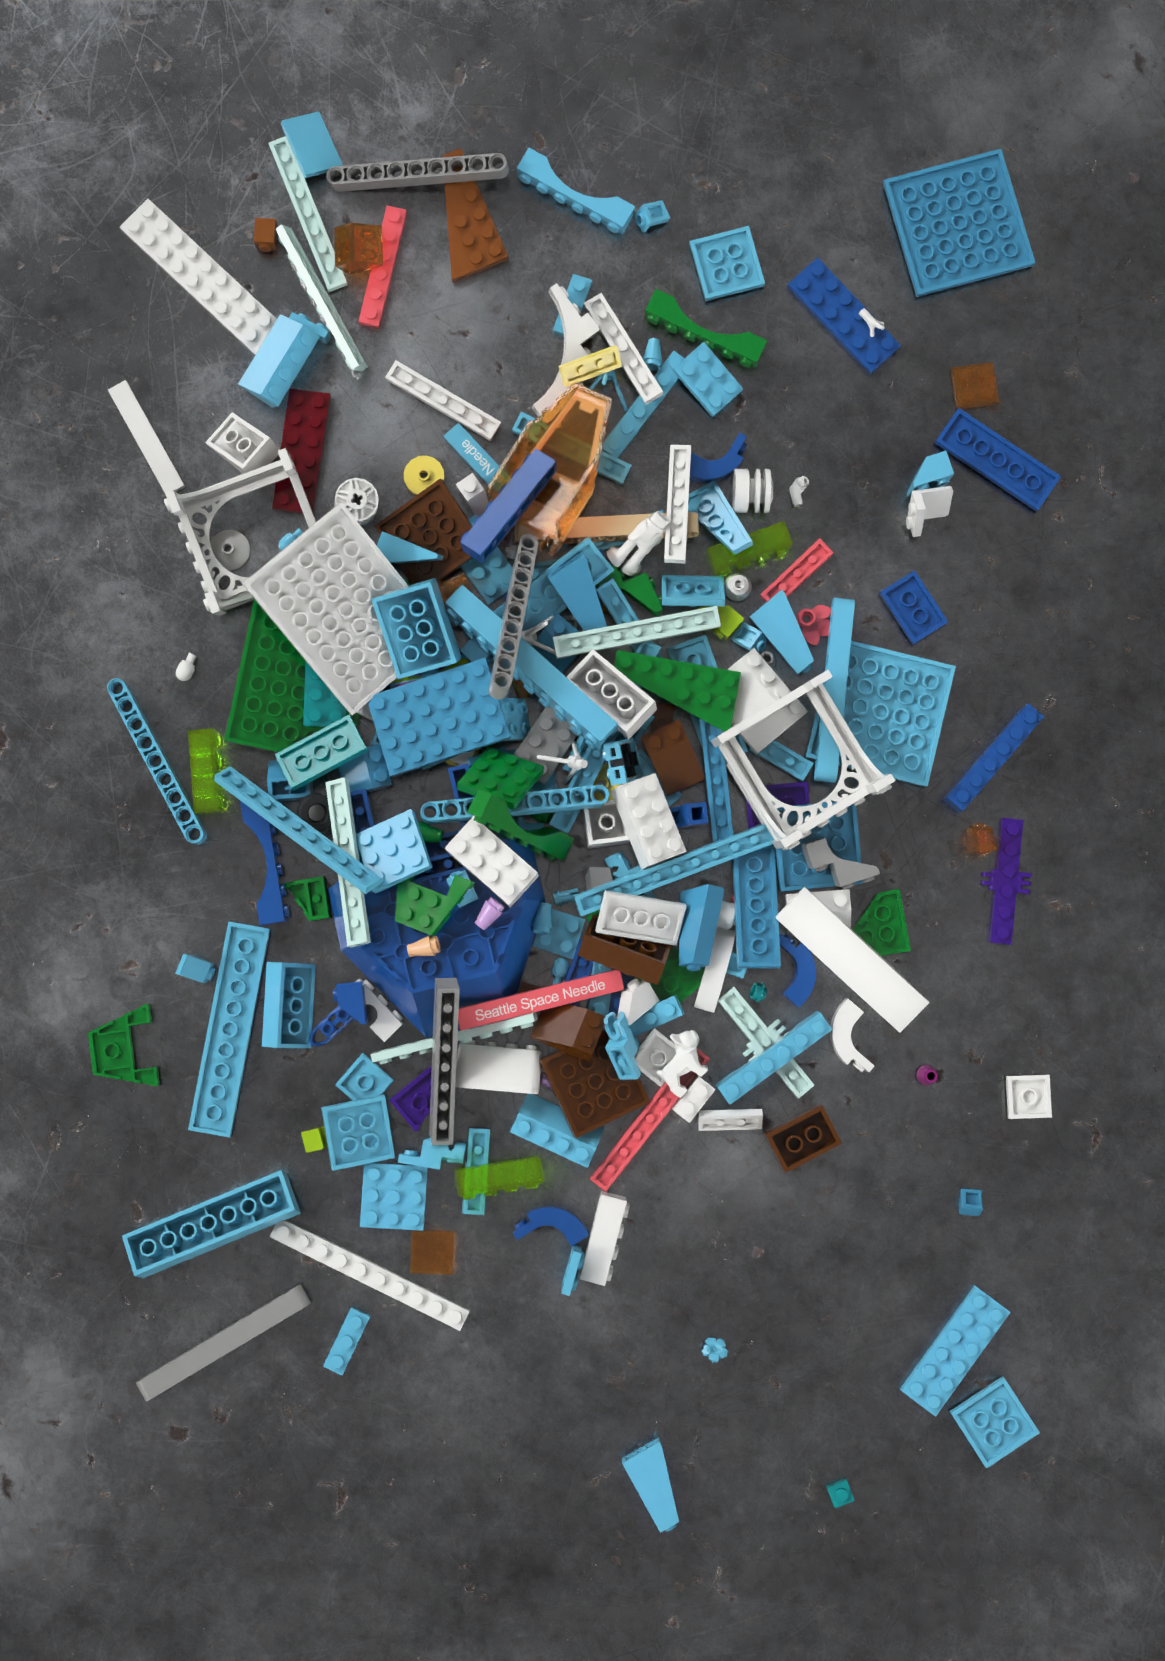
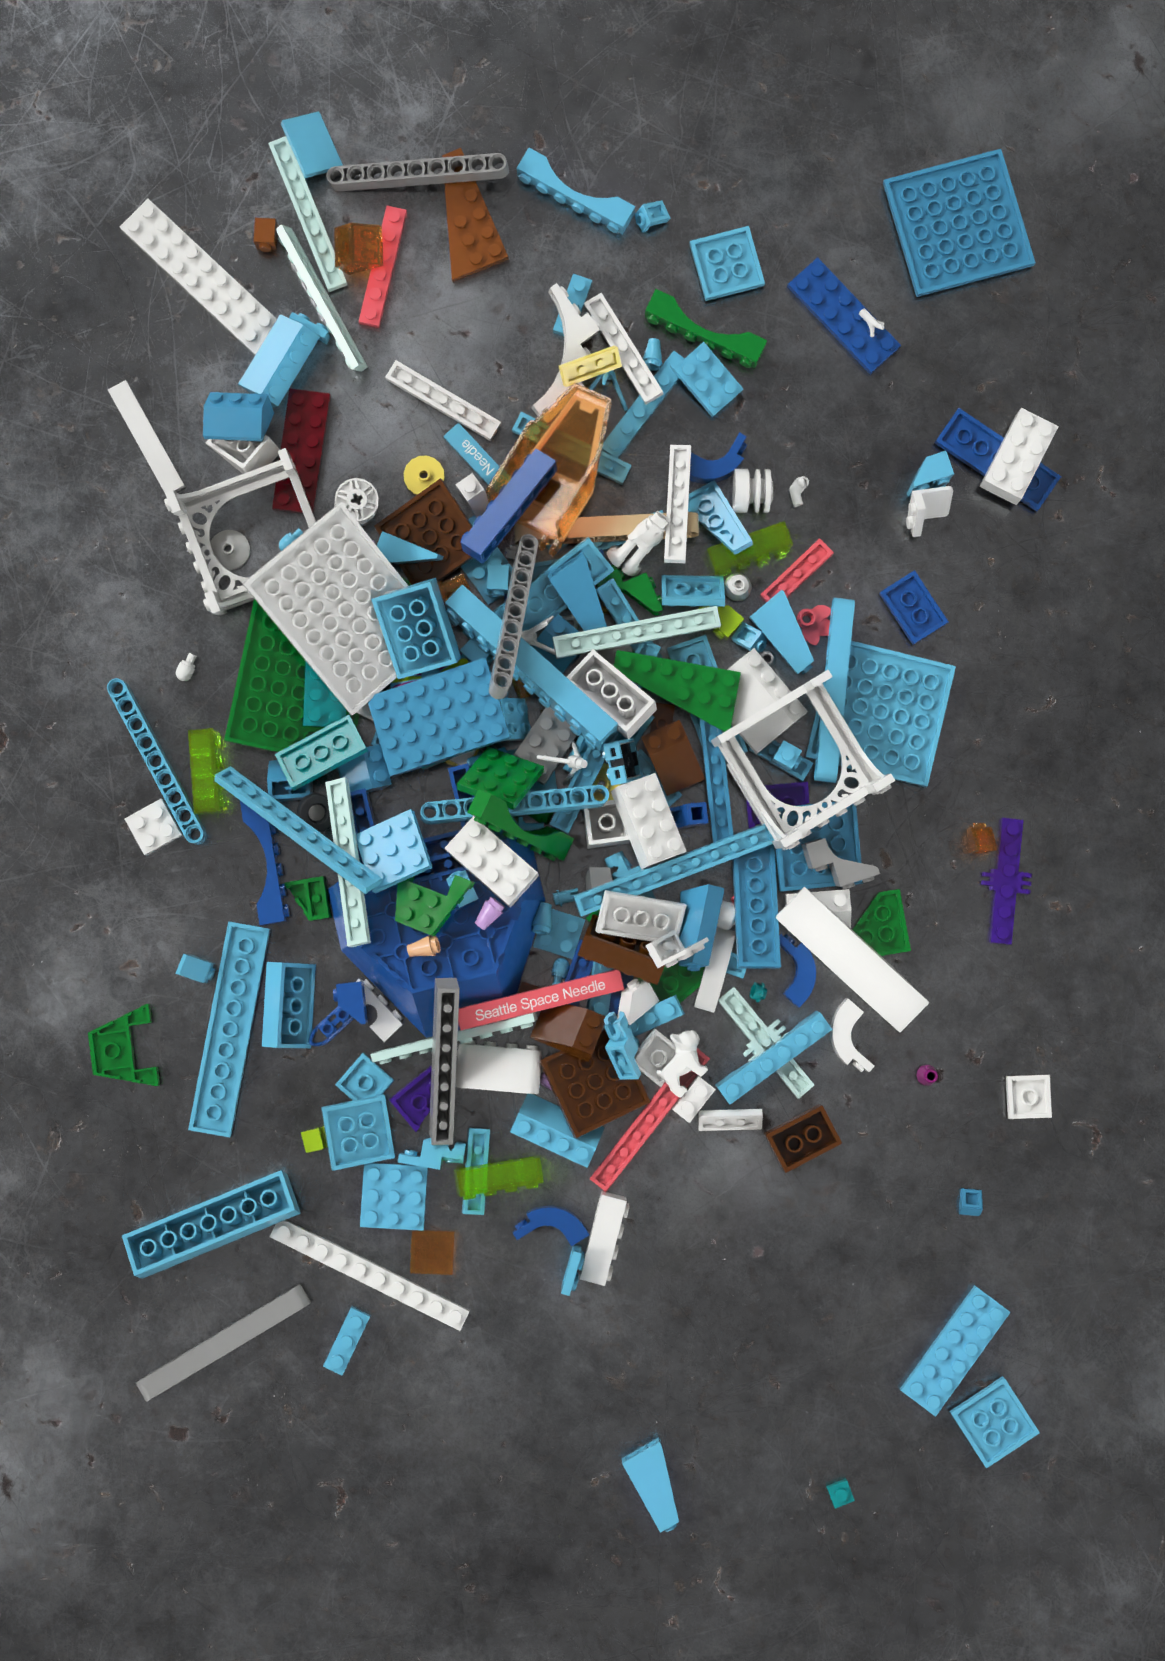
(153, 827): none -> white plate
(236, 416): none -> dark azure slope
(430, 833): green cone -> none
(498, 579): none -> medium azure brick
(670, 948): none -> white bracket
(715, 1349): medium azure plant -> none
(787, 756): none -> medium azure brick
(974, 385): clear orange plate -> none
(993, 758): blue brick -> none
(1019, 456): none -> white brick

